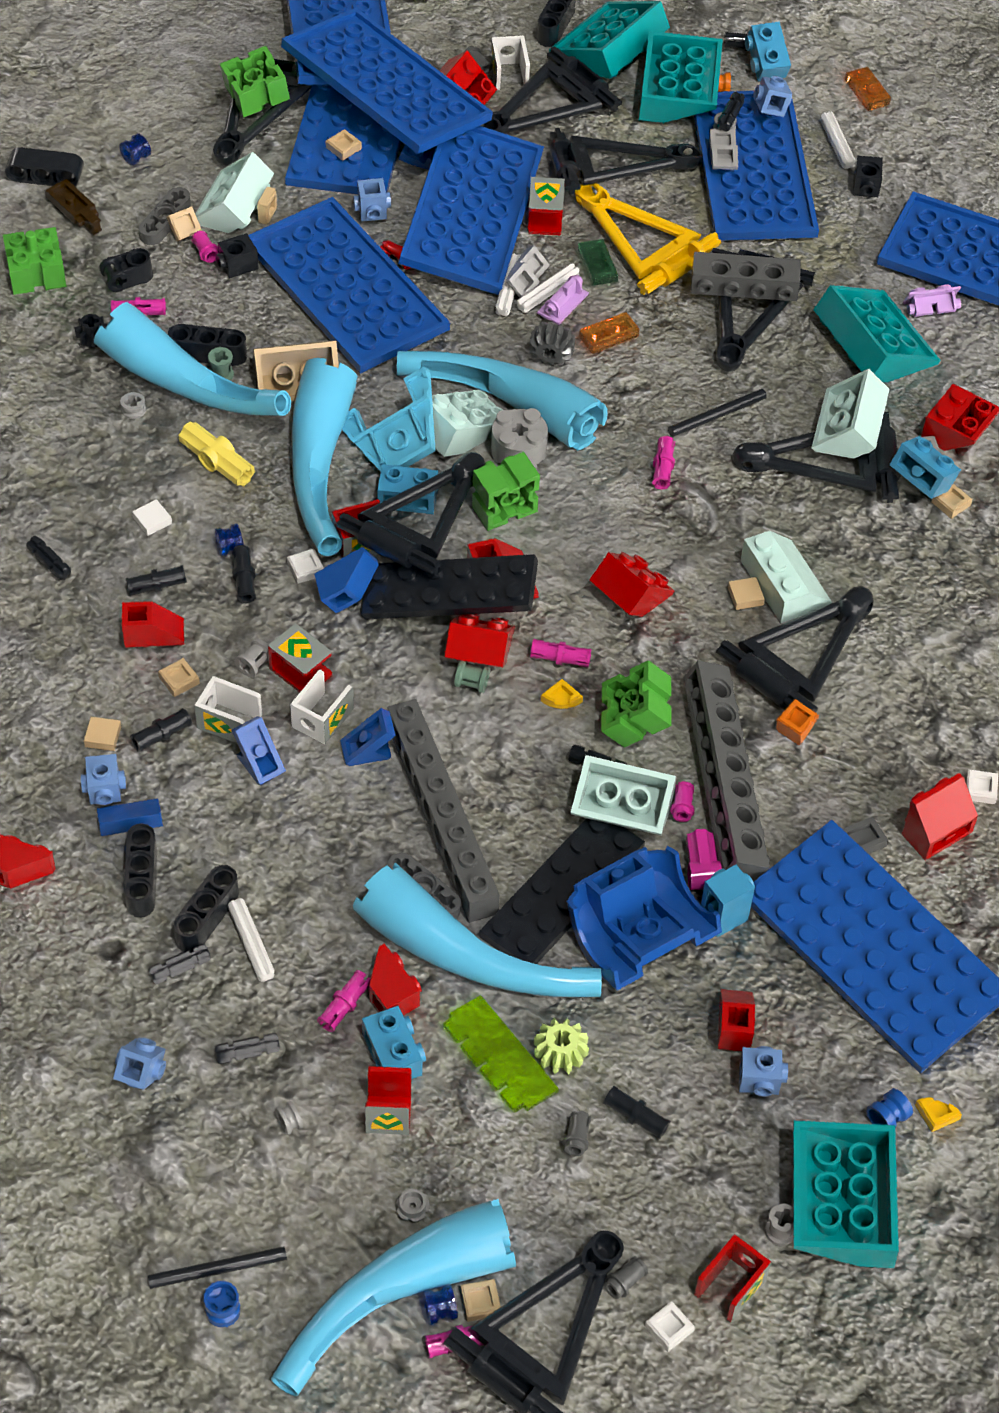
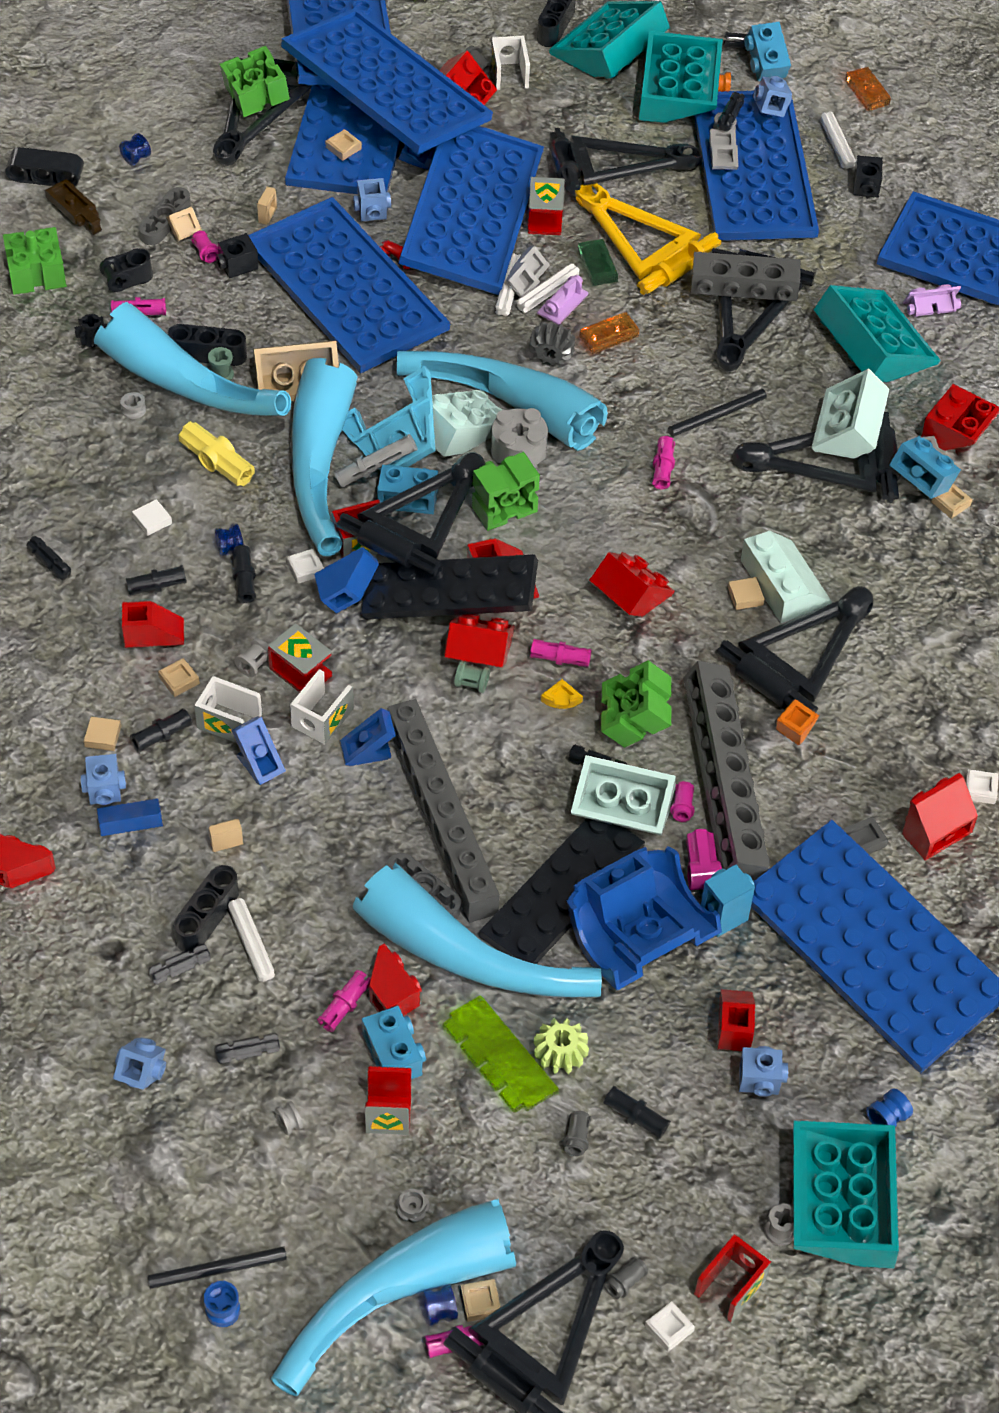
(142, 882): black beam -> none
(225, 835): none -> tan tile
(234, 195): light aqua slope -> none
(366, 465): none -> light grey pin
(572, 77): black piece -> none
(937, 1113): yellow tile -> none

